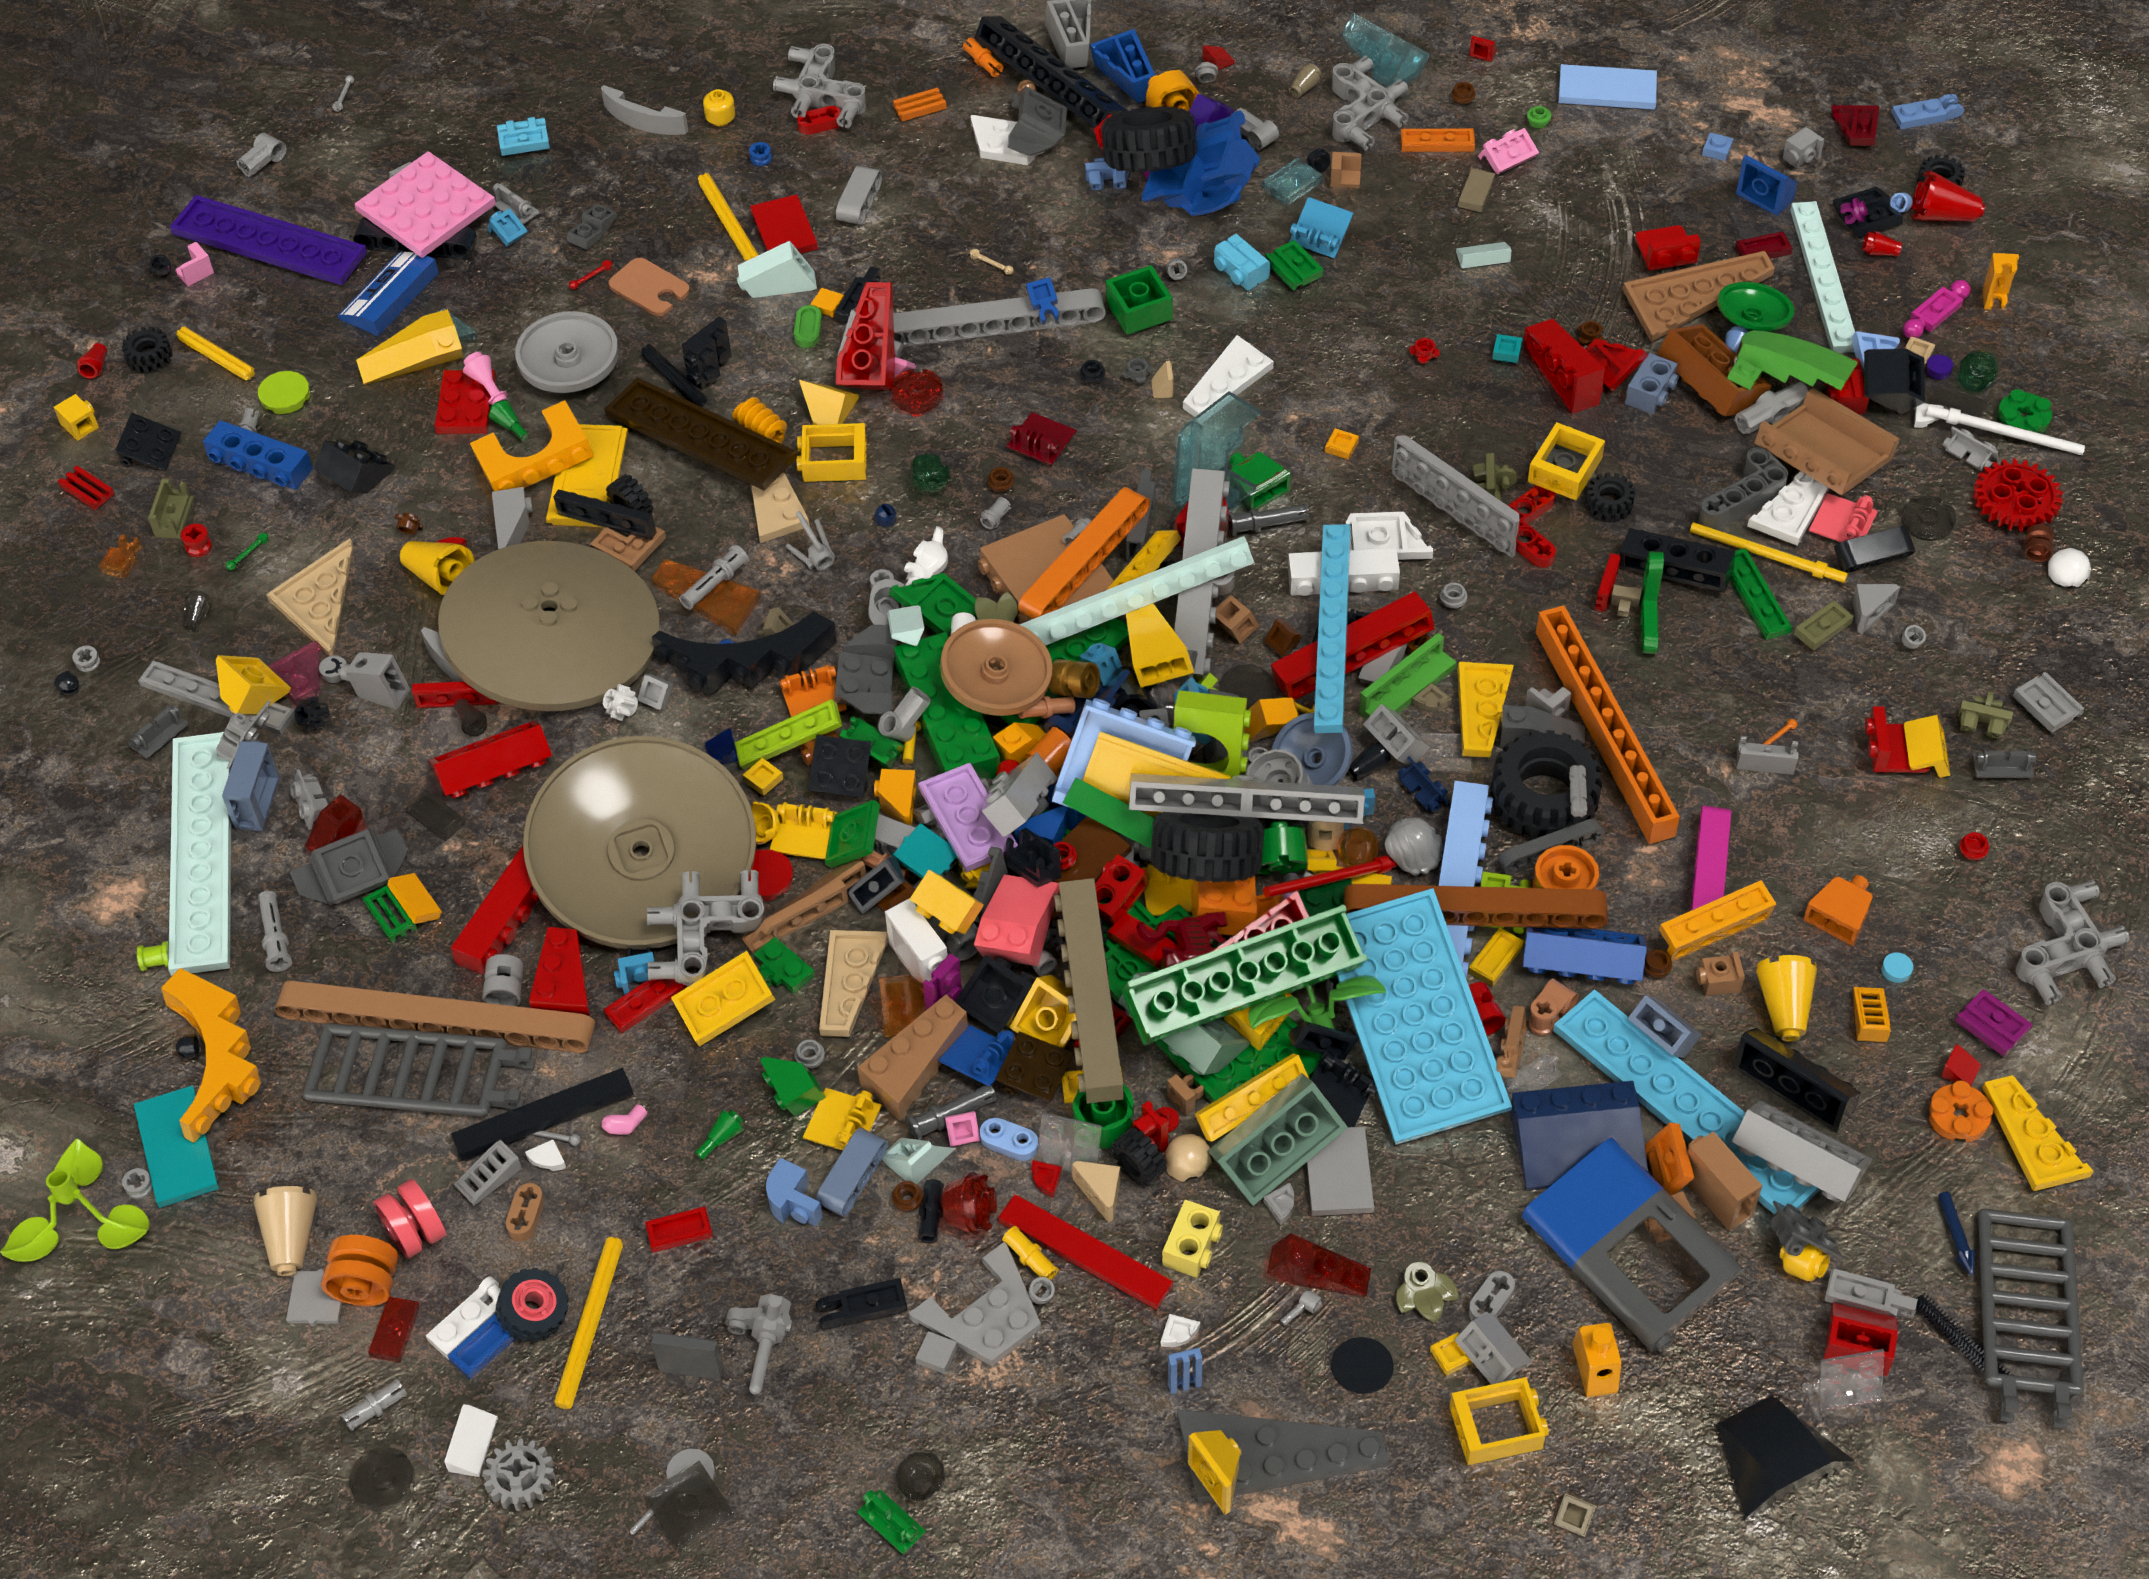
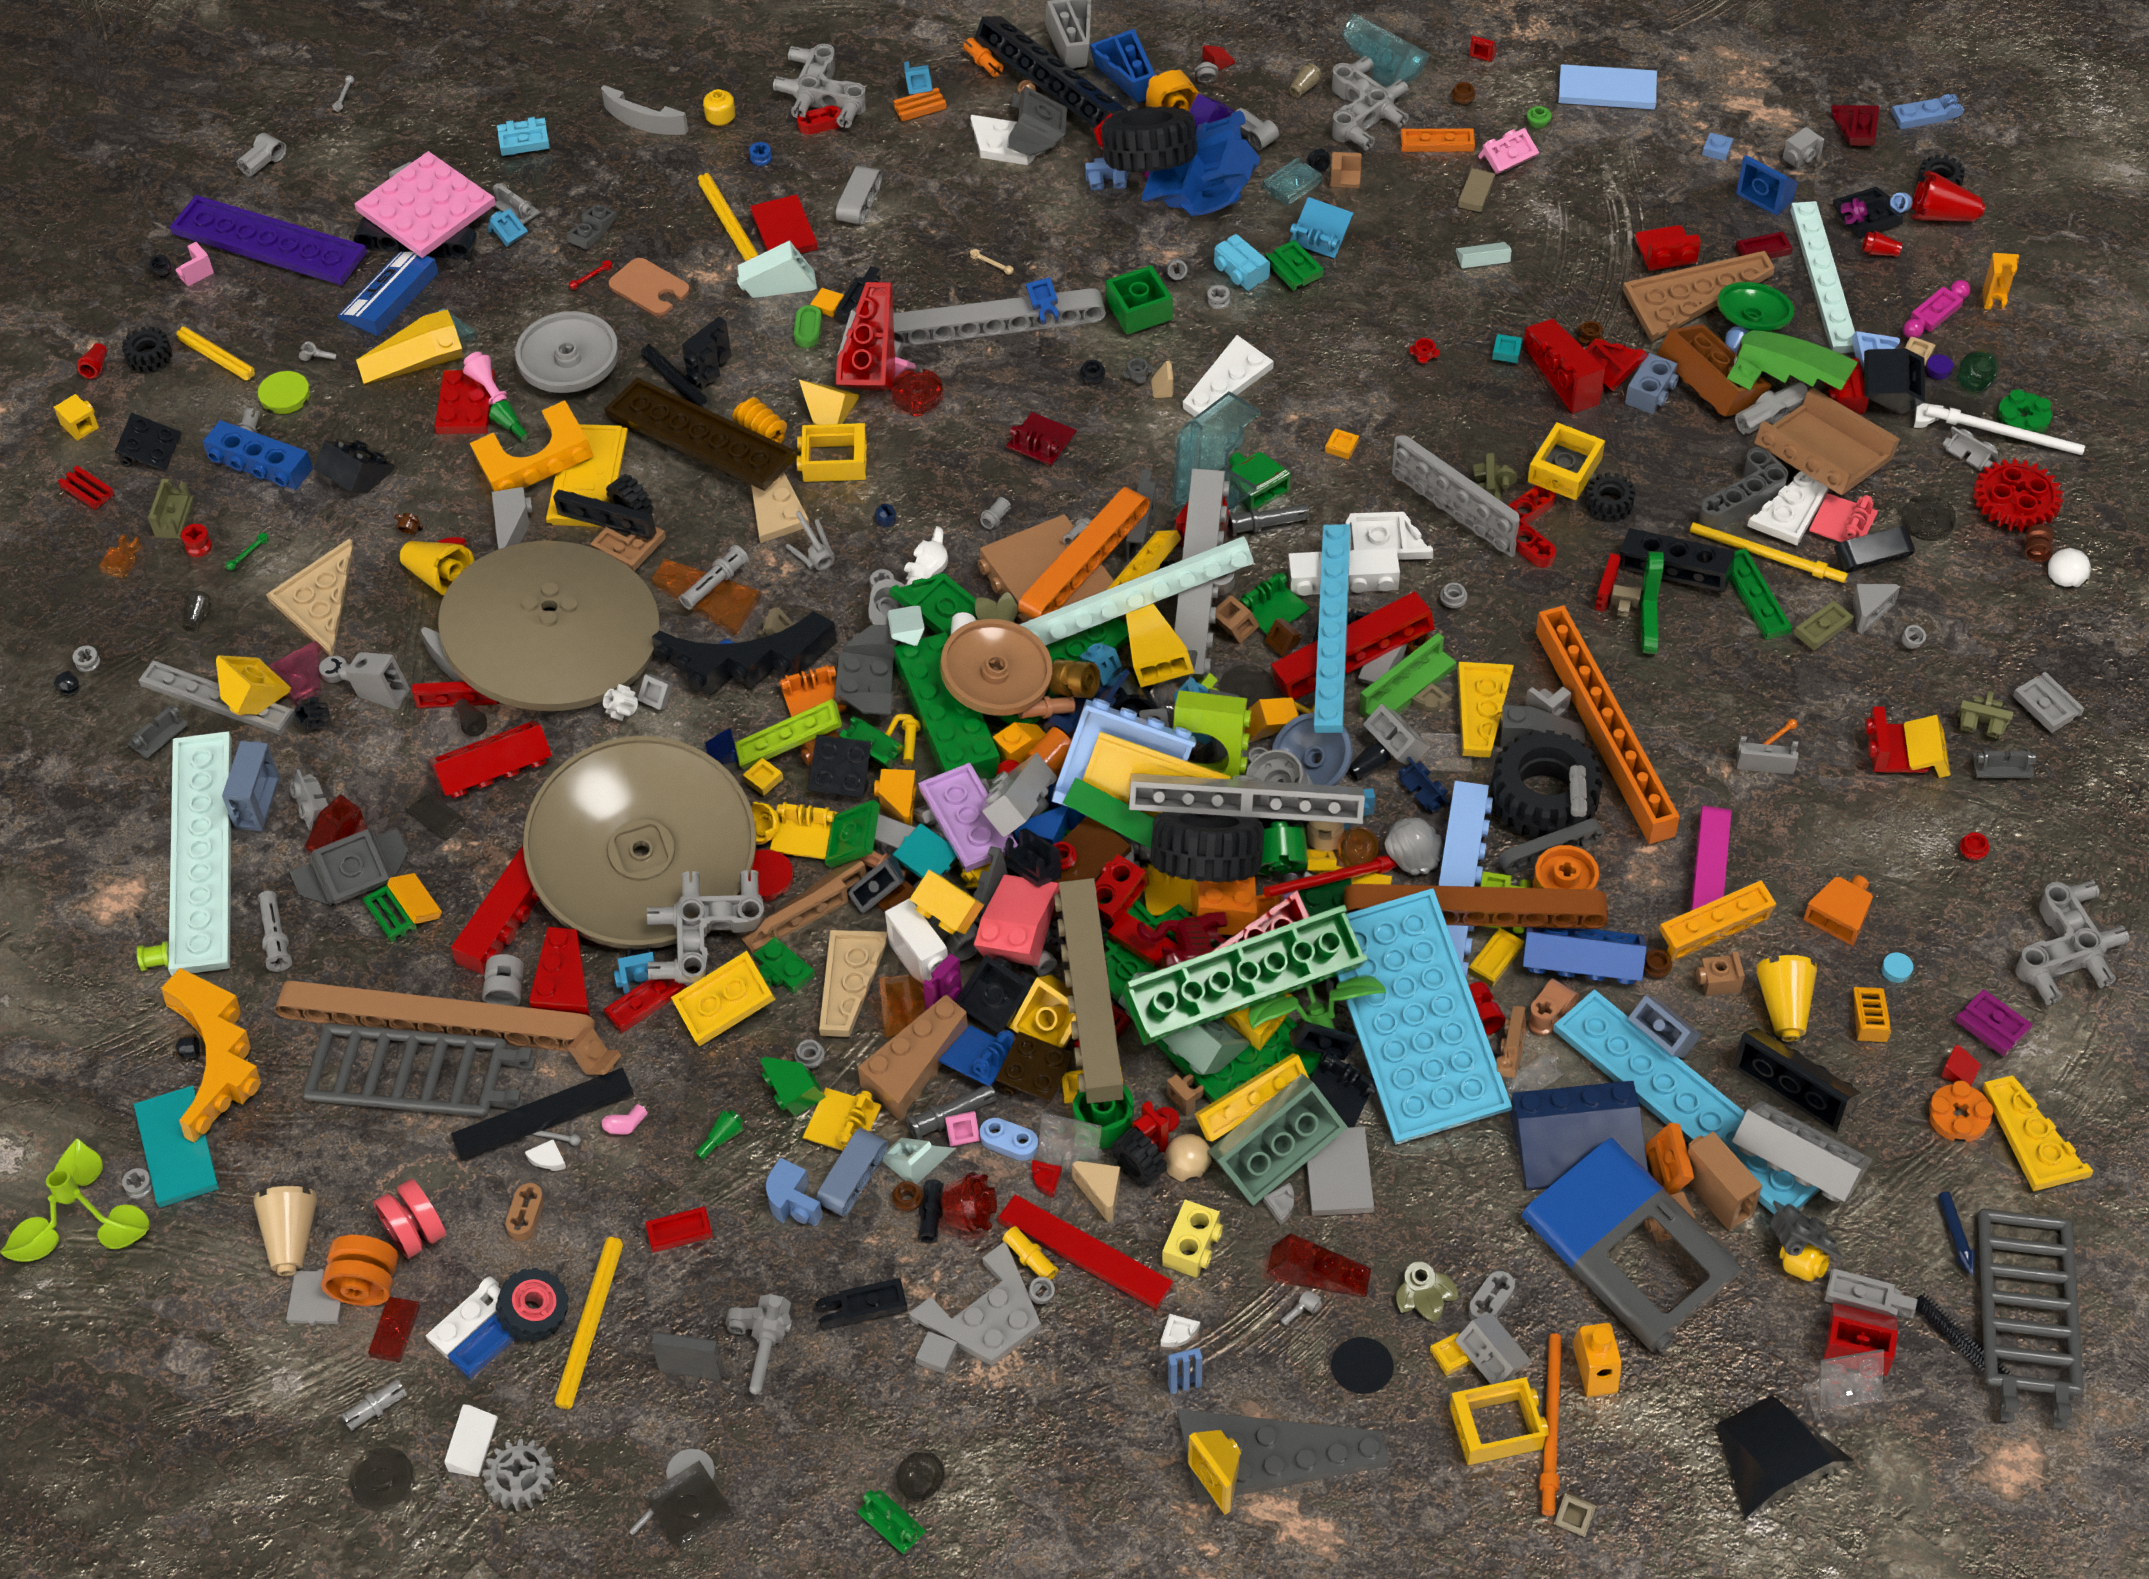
(240, 730): light grey hinge -> none
(310, 351): none -> light grey hand
(481, 1166): light grey slope -> none
(592, 1053): none -> medium nougat bracket
(901, 722): light grey piece -> none
(918, 79): none -> dark azure panel
(929, 474): clear green hair -> none
(1000, 479): reddish brown plate -> none
(1222, 299): none -> light grey bush
(1273, 601): none -> green hinge
(1549, 1479): none -> orange bar

